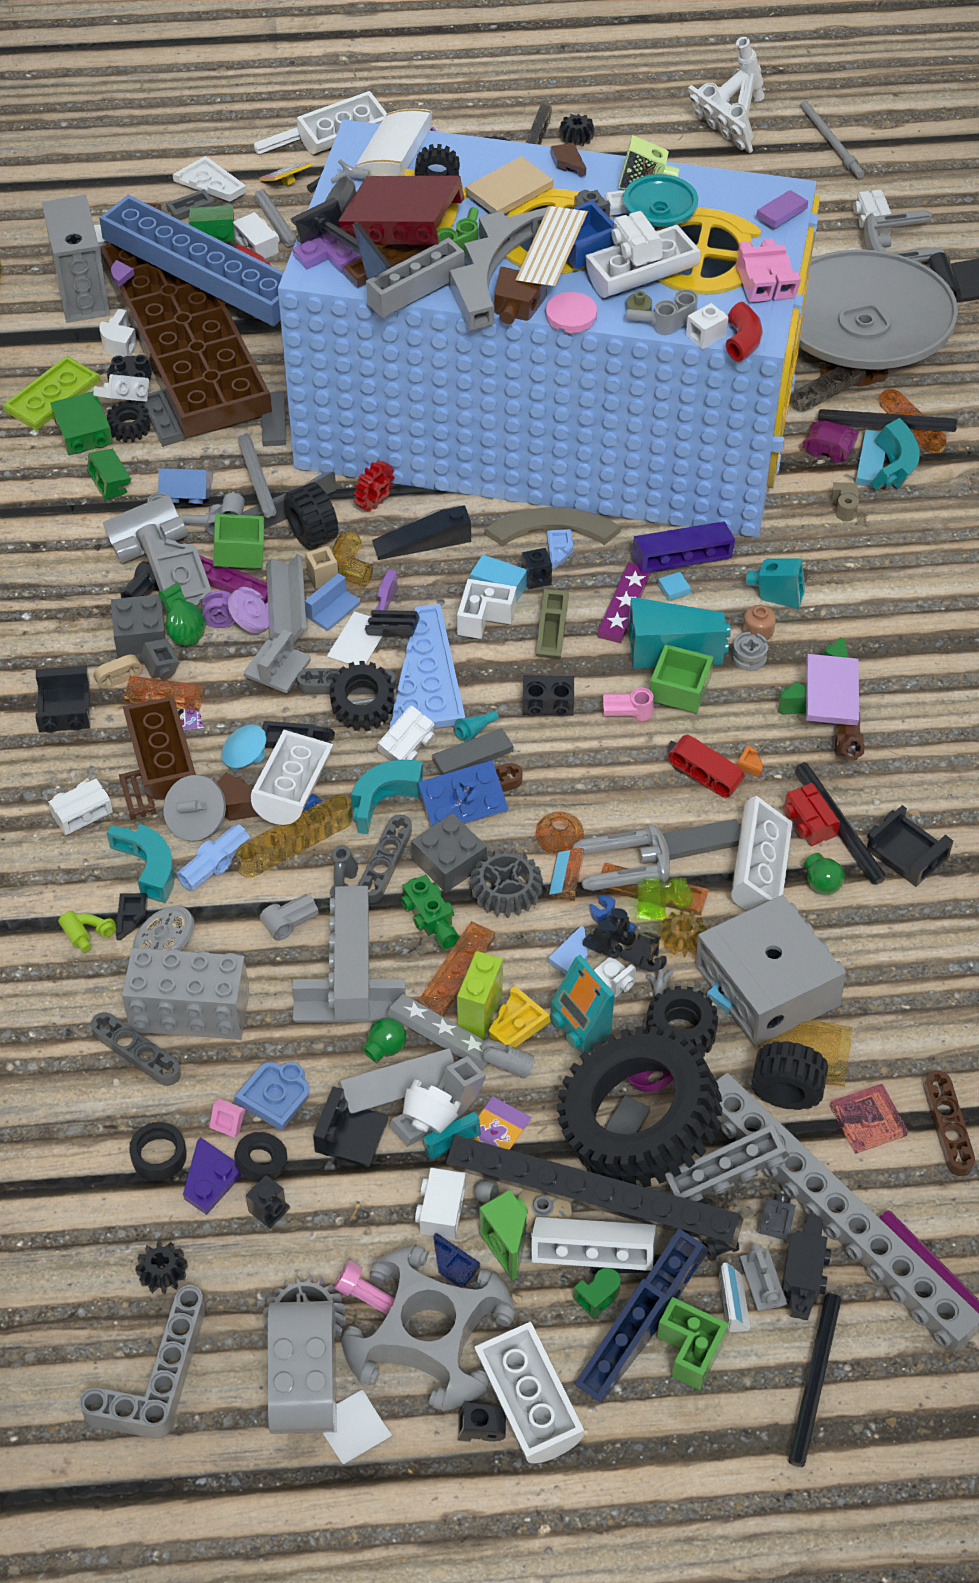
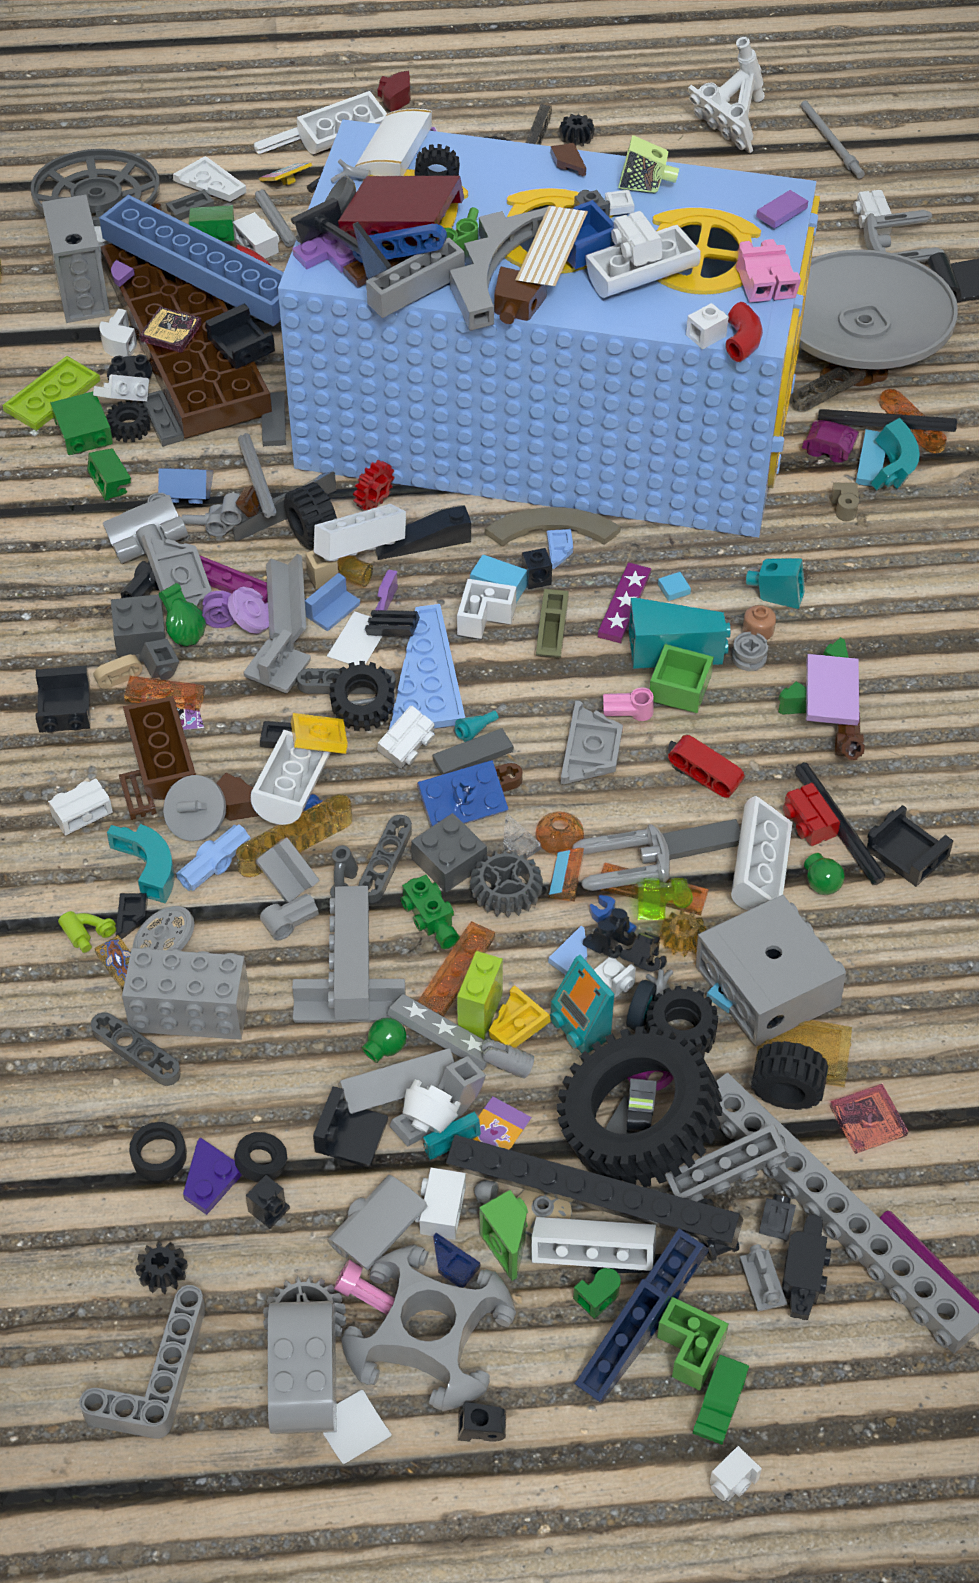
(100, 191): none -> dark grey dish
(115, 958): none -> tile
(170, 329): none -> tile
(227, 1118): bright pink tile -> none
(238, 541): bright green piece -> none
(239, 337): none -> black panel
(244, 747): medium azure dish -> none
(248, 502): none -> reddish brown tile
(274, 1093): medium blue plate -> none
(287, 870): none -> light grey panel
(319, 733): none -> yellow tile
(359, 532): none -> white brick
(377, 1222): none -> light grey panel
(381, 782): teal arch -> none
(395, 90): none -> dark red piece
(401, 248): none -> blue beam
(509, 186): tan tile -> none
(518, 838): none -> clear tile
(530, 1394): white brick -> none
(548, 695): black brick -> none
(571, 312): bright pink tile -> none
(591, 745): none -> light grey wing
(639, 301): olive tile -> none
(640, 1003): none -> black bush
(640, 1104): none -> black leg
(661, 199): teal dish -> none
(668, 315): light grey beam -> none
(683, 547): dark purple brick -> none
(721, 1399): none -> green piece
(734, 1299): white slope -> none
(734, 1475): none -> white brick
(750, 762): orange tile -> none
(814, 1380): black axle -> none
(951, 1122): reddish brown beam -> none

